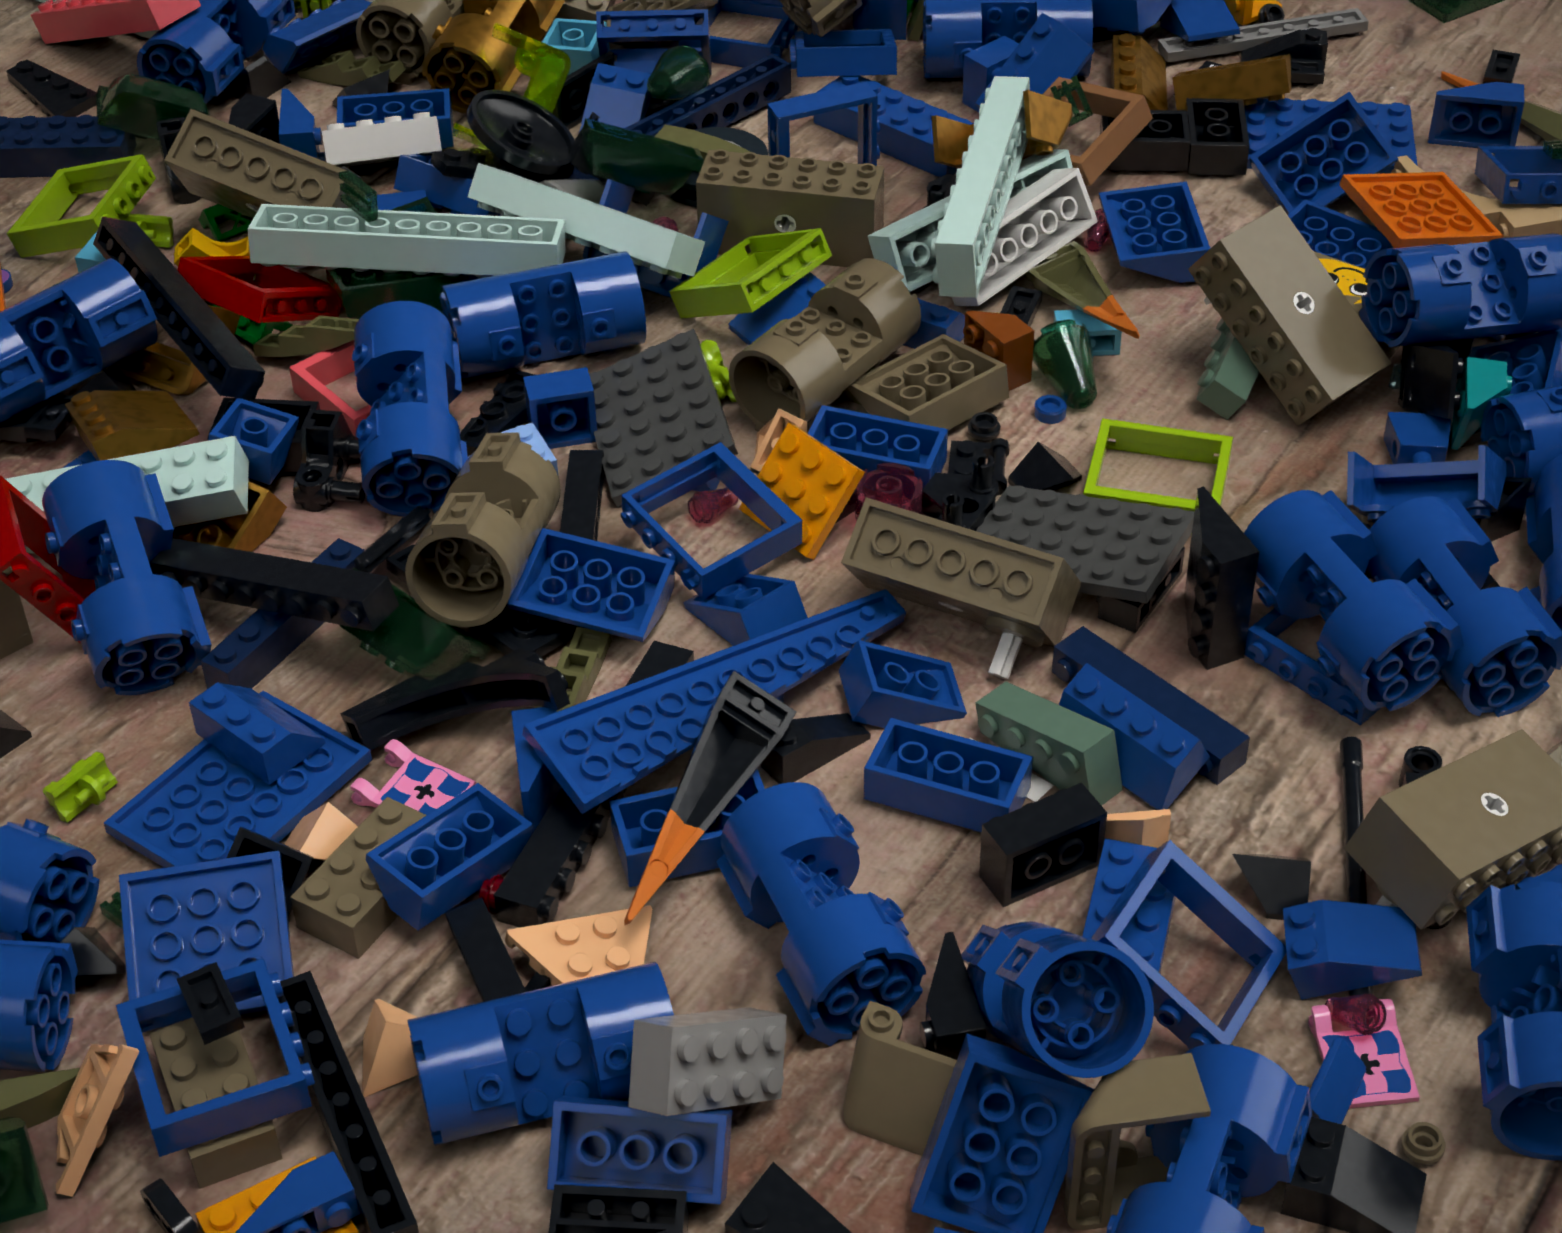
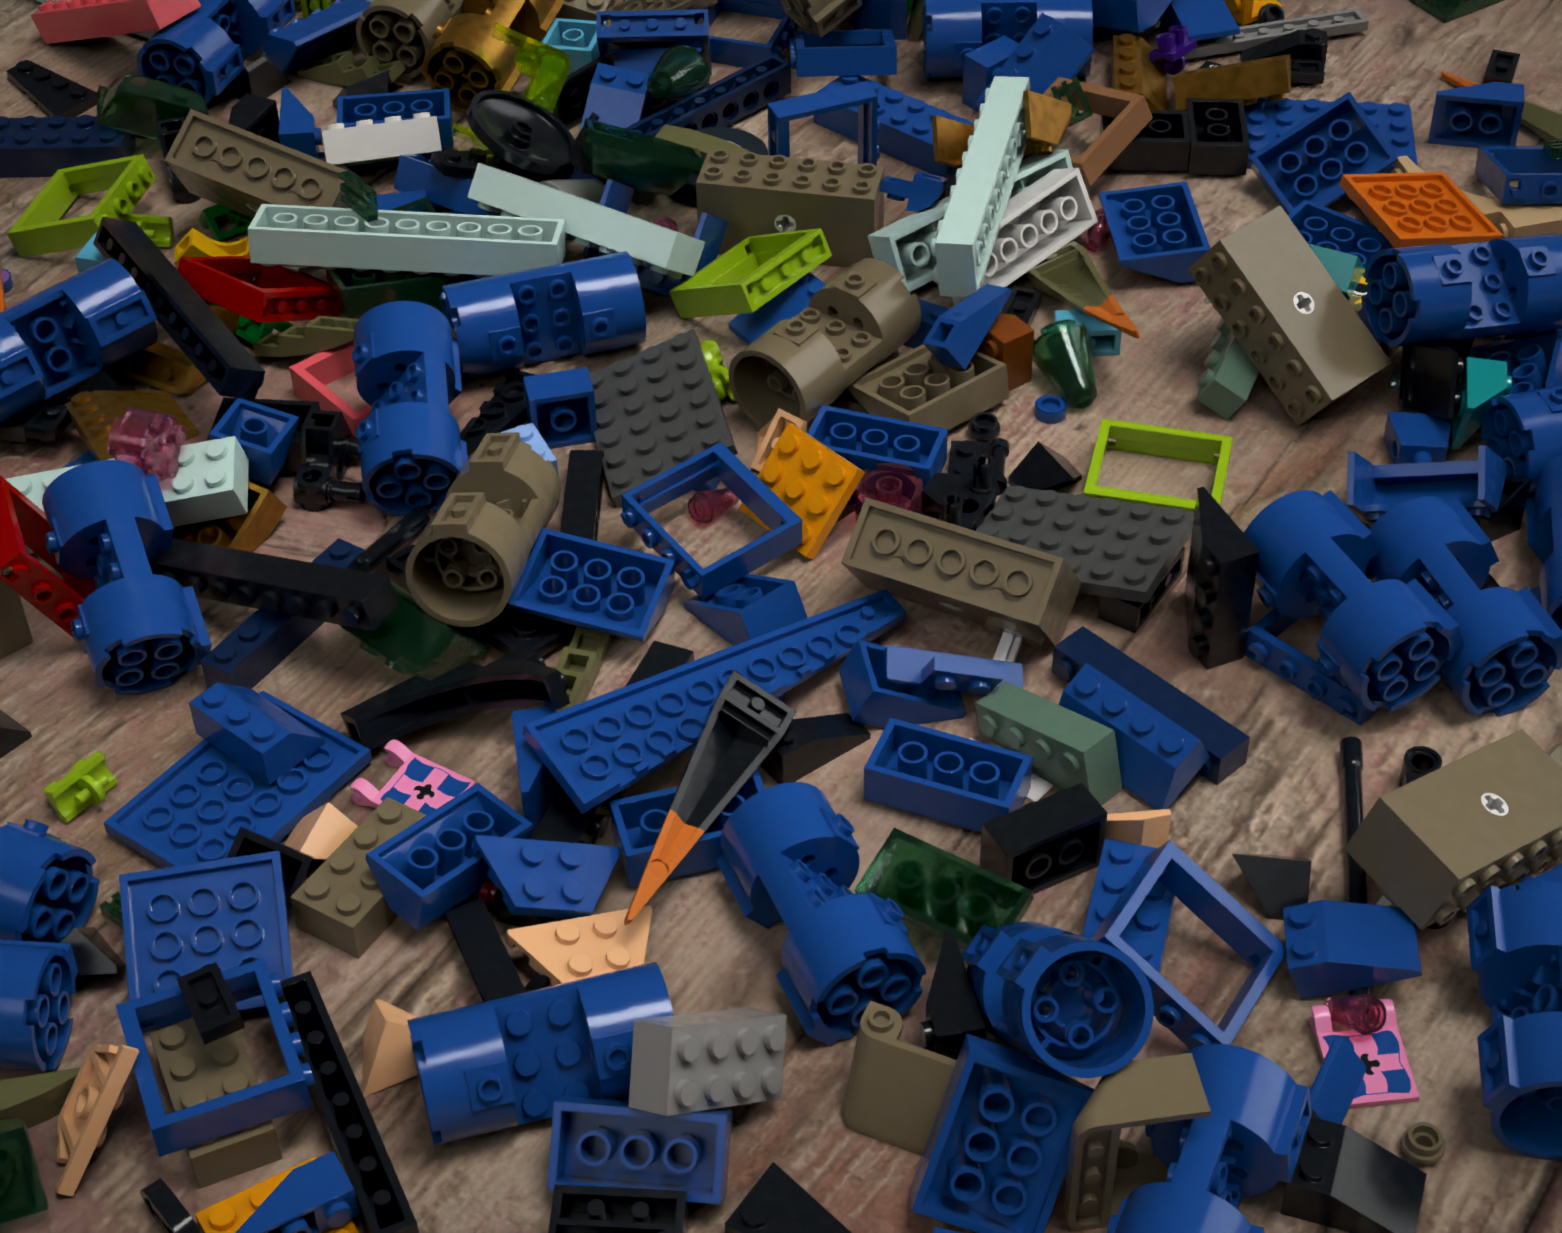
(148, 441): none -> clear pink brick
(547, 875): none -> blue wing
(921, 192): none -> blue brick
(942, 890): none -> clear green windscreen
(948, 670): none -> blue bracket
(963, 327): none -> blue slope
(1172, 48): none -> dark purple hips
(1342, 267): none -> teal slope

